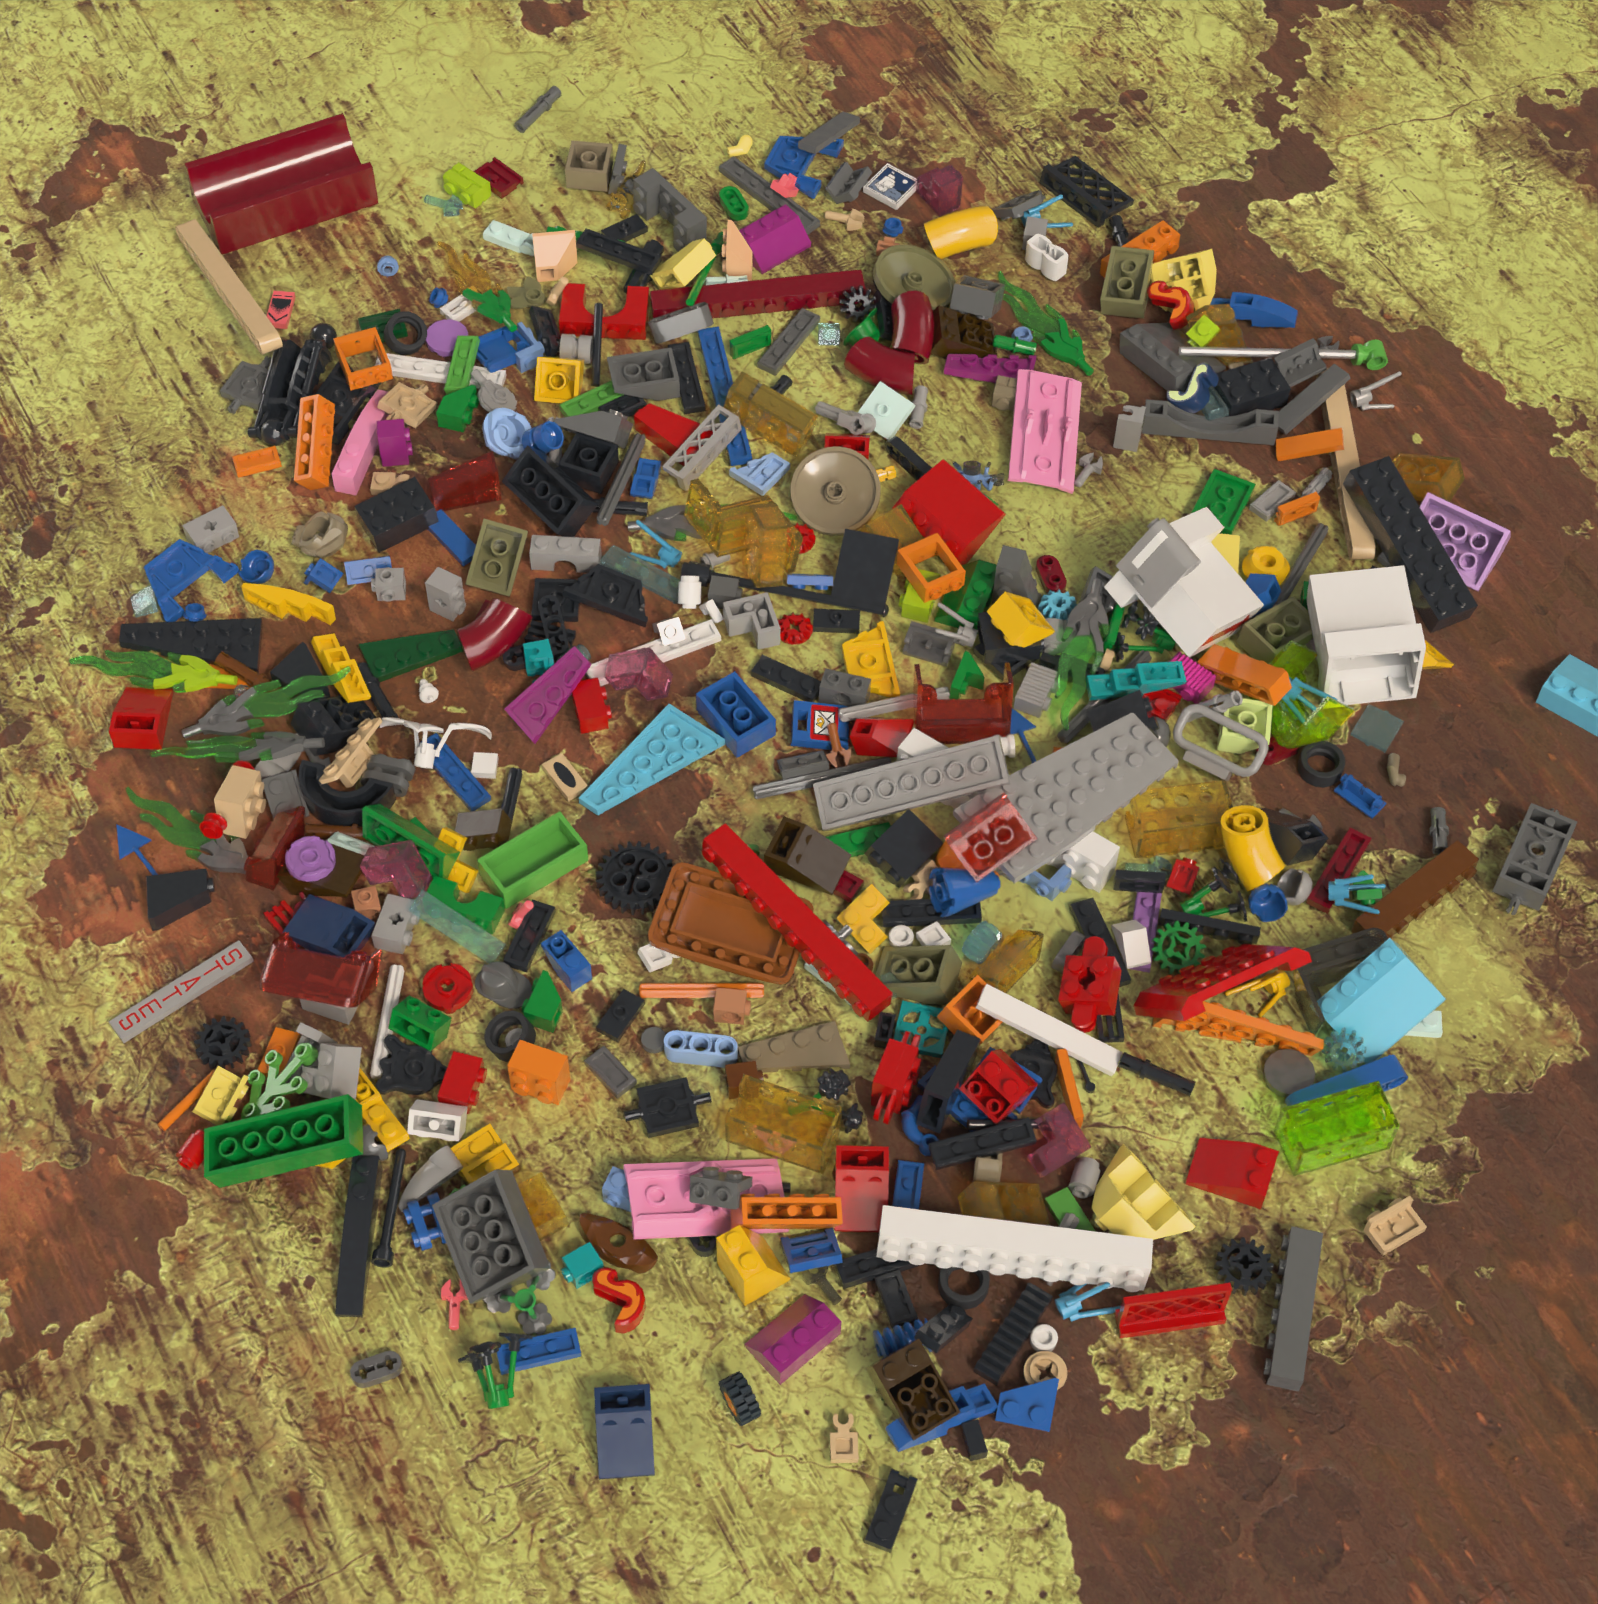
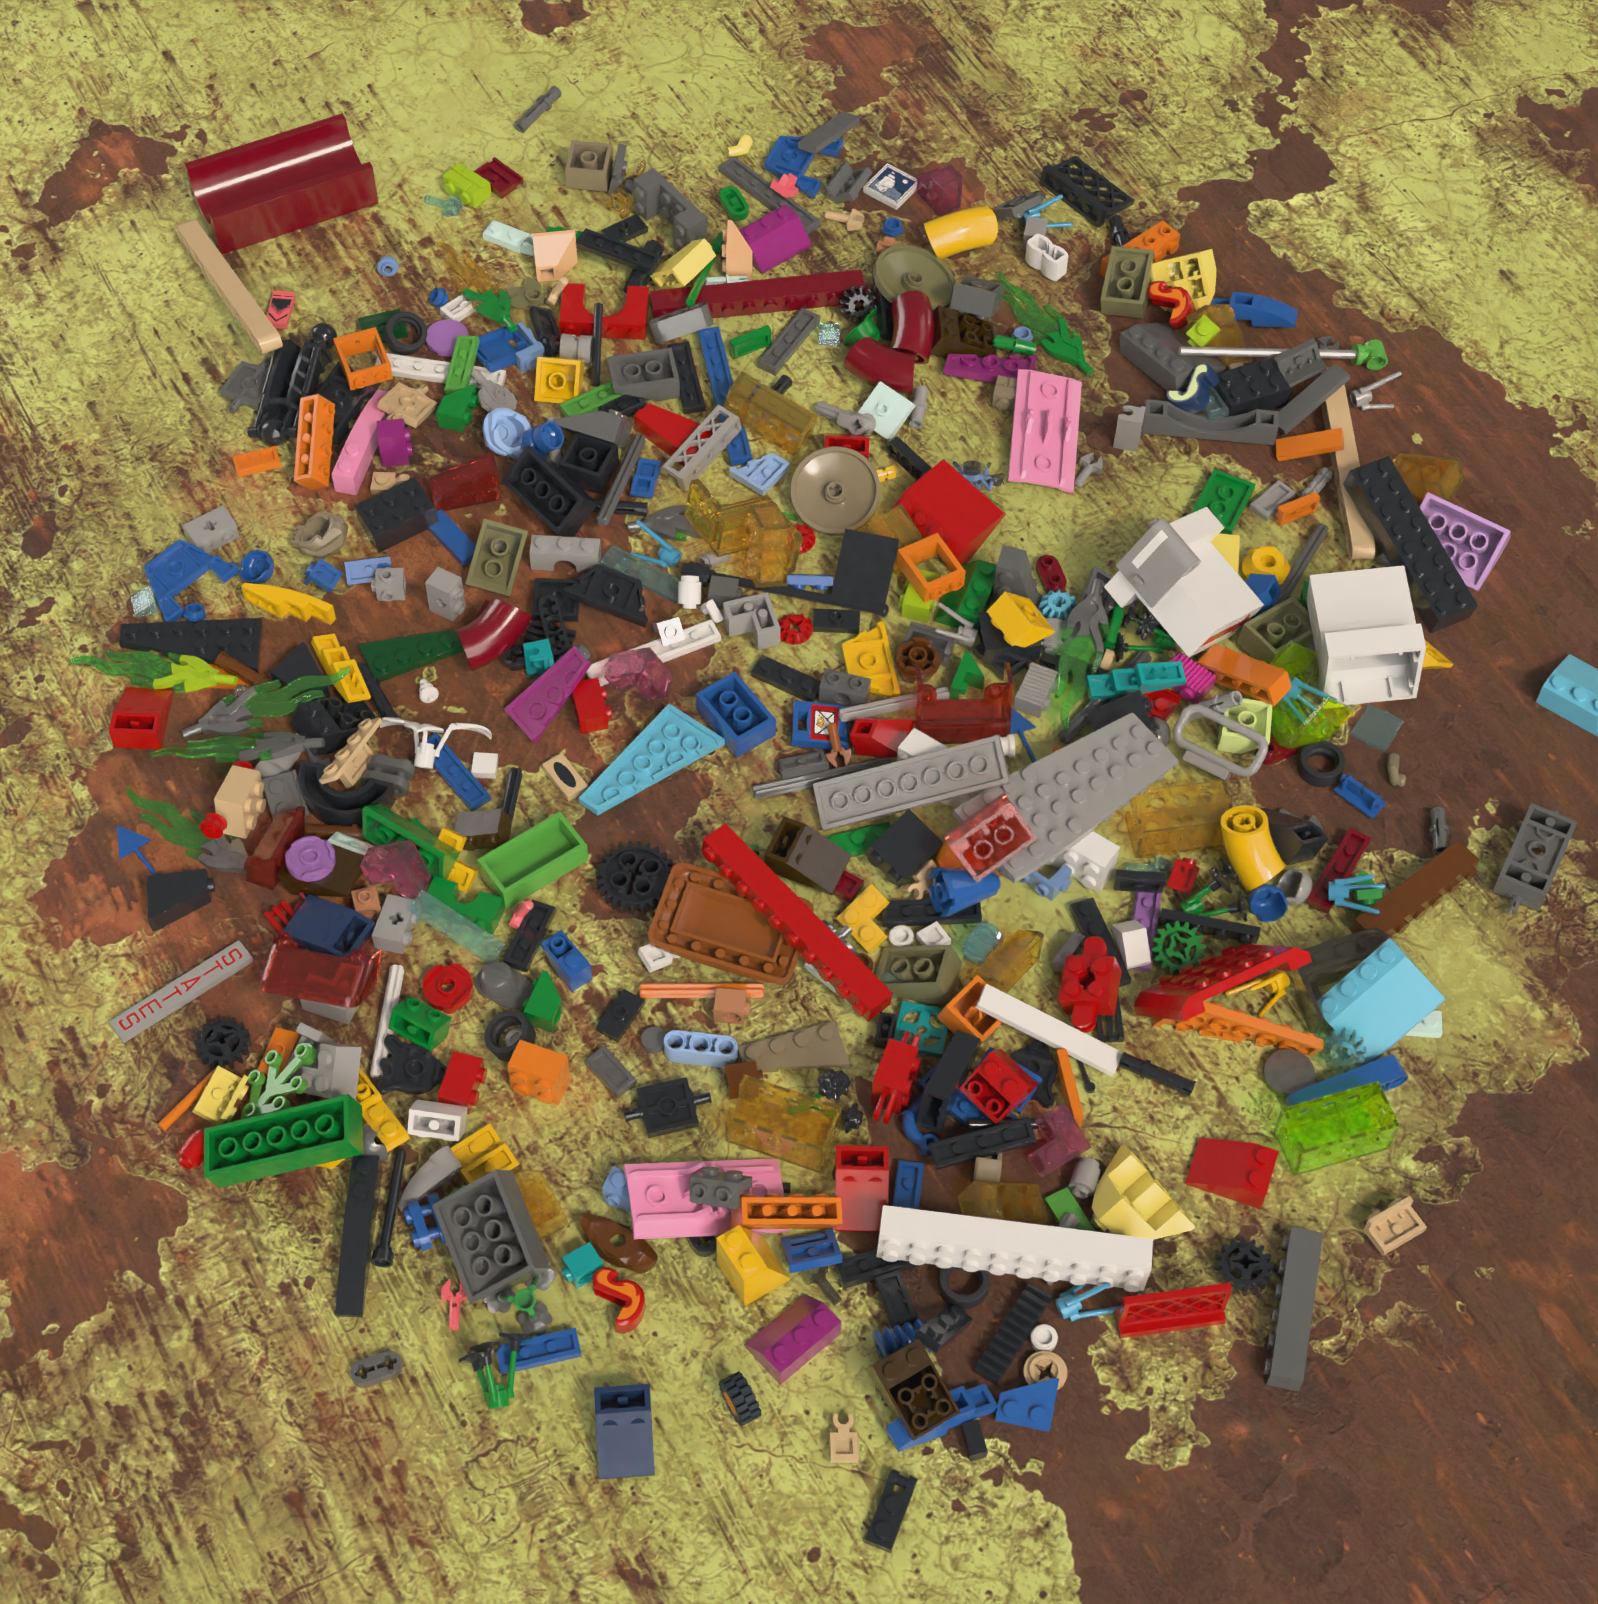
(917, 652): none -> reddish brown cone

